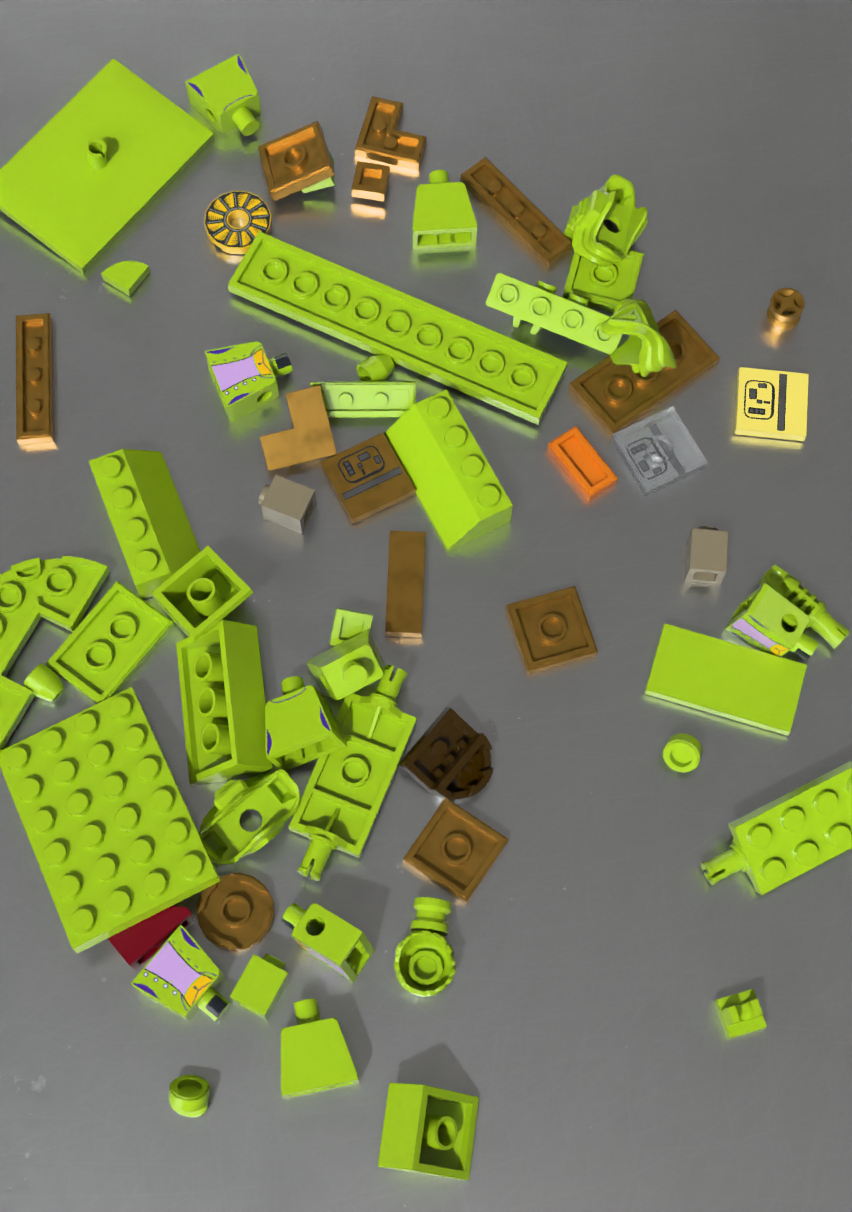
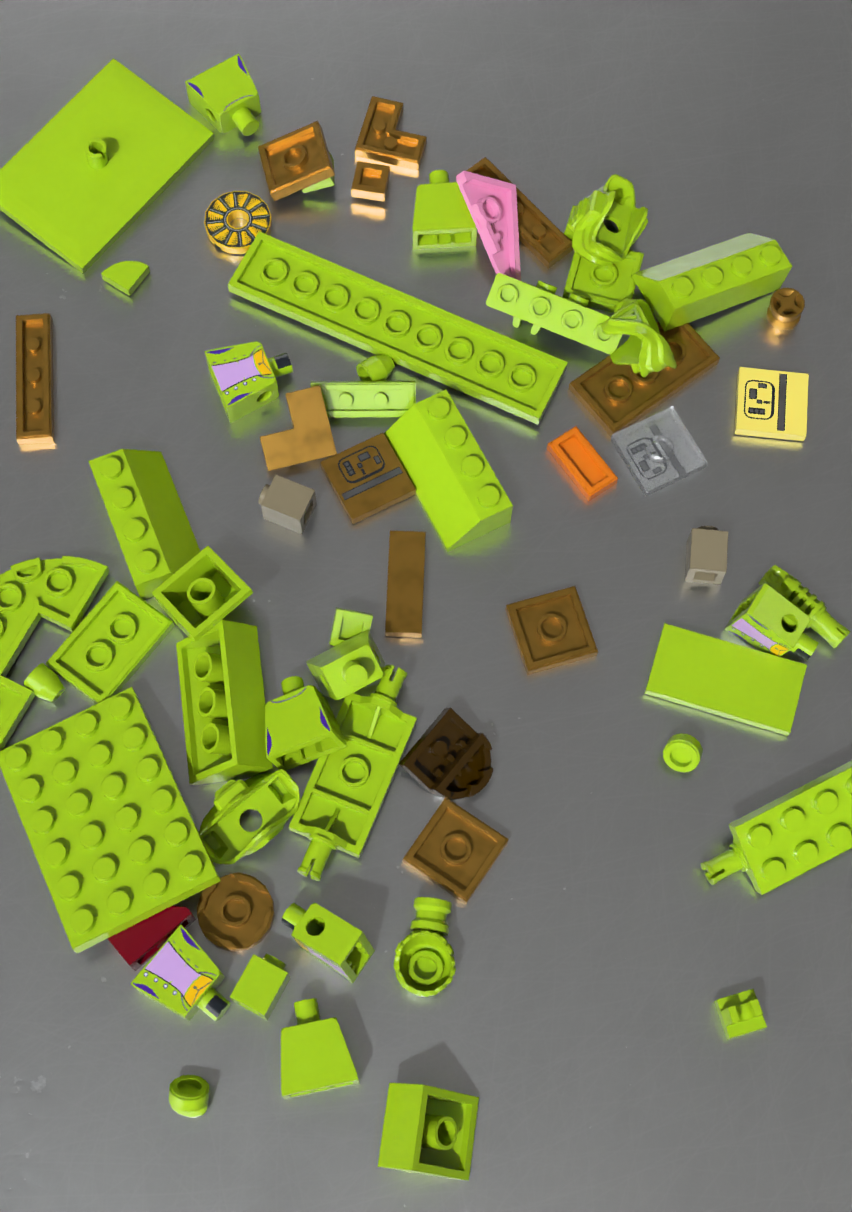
(496, 219): none -> bright pink wing
(713, 279): none -> lime slope

